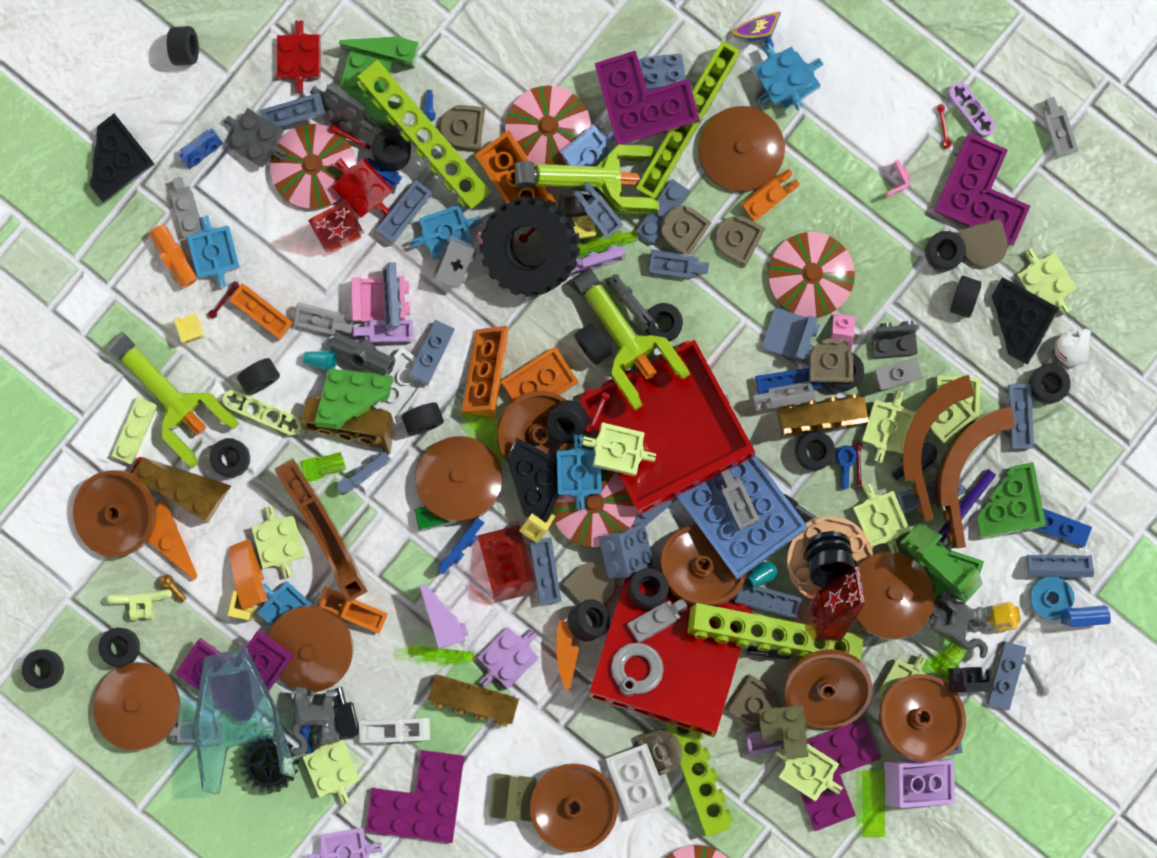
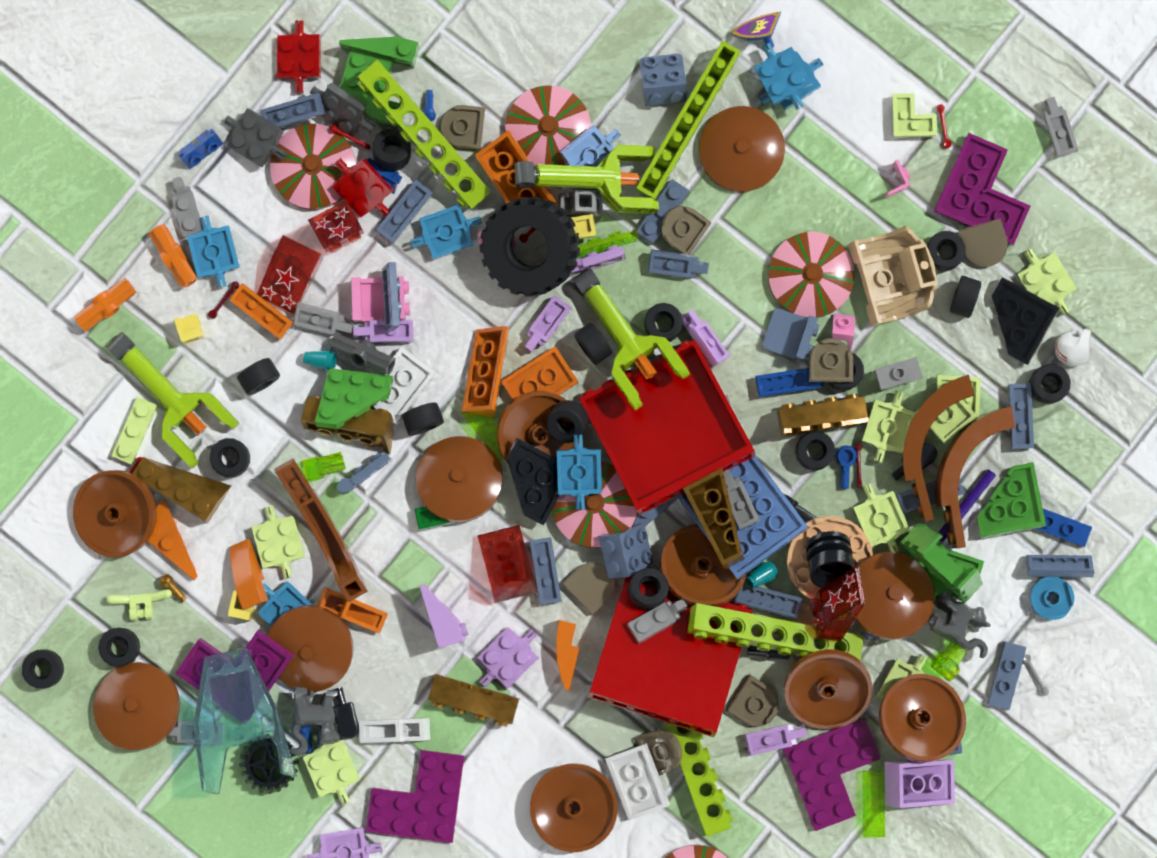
(105, 304): none -> orange piece
(116, 159): black plate -> none
(182, 45): black tyre -> none
(261, 415): yellowish green beam -> none
(289, 274): none -> clear red slope
(431, 352): sand blue plate -> none
(450, 655): clear neon green plate -> none
(454, 250): light grey brick -> none
(467, 539): blue plate -> none
(511, 797): olive bracket -> none
(535, 528): light yellow panel -> none
(547, 323): none -> lavender hinge
(590, 428): red hinge -> none
(599, 211): sand blue hinge -> none
(599, 616): black tyre -> none
(618, 449): yellowish green plate -> none
(620, 676): light grey piece -> none
(625, 295): dark grey pin -> none
(640, 112): magenta plate -> none
(705, 338): none -> lavender hinge
(713, 508): none -> pearl gold wedge
(738, 238): dark tan tile -> none
(769, 195): orange hinge -> none
(784, 396): light grey hinge -> none
(786, 725): olive brick -> none
(811, 773): yellowish green plate -> none
(895, 274): none -> tan piece
(895, 340): dark grey bracket -> none
(908, 123): none -> yellowish green plate
(962, 109): lavender beam -> none
(970, 680): black hinge -> none
(1004, 616): yellow head -> none
(1086, 616): blue brick -> none

